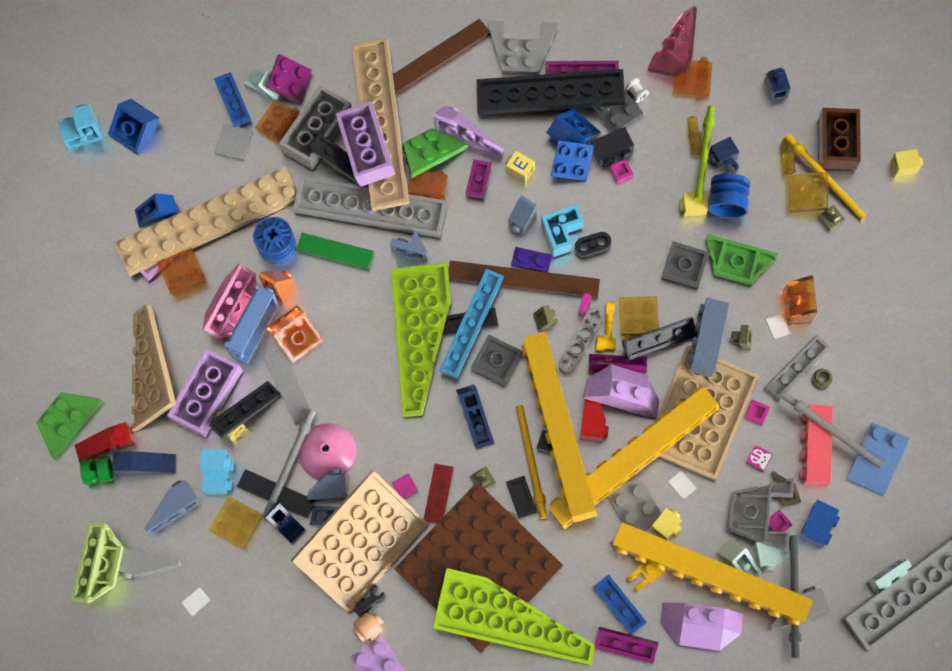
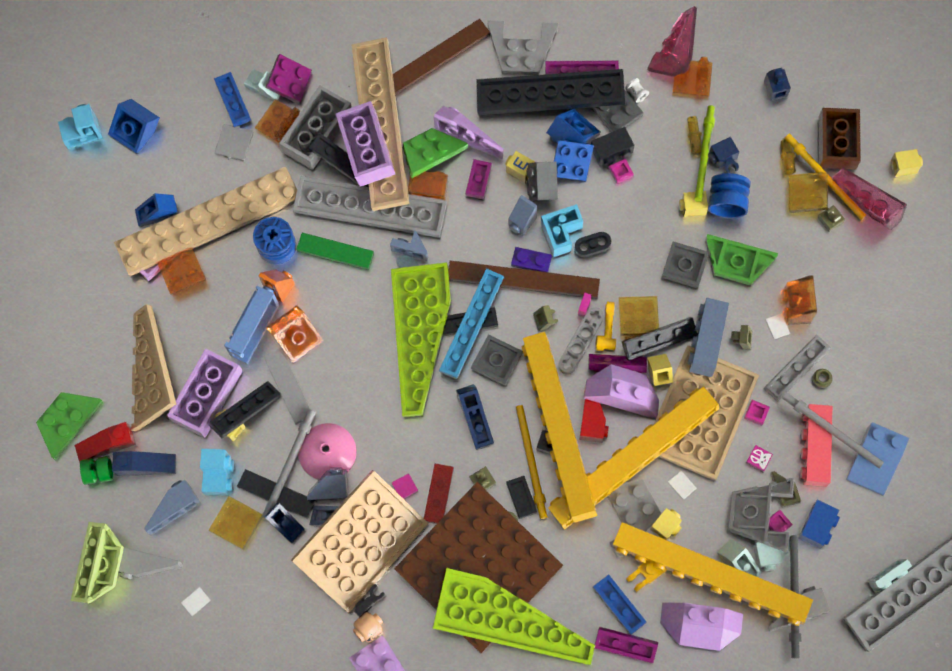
(230, 302): bright pink wedge -> none
(542, 181): none -> brick
(660, 369): none -> light yellow brick
(871, 199): none -> clear pink wedge

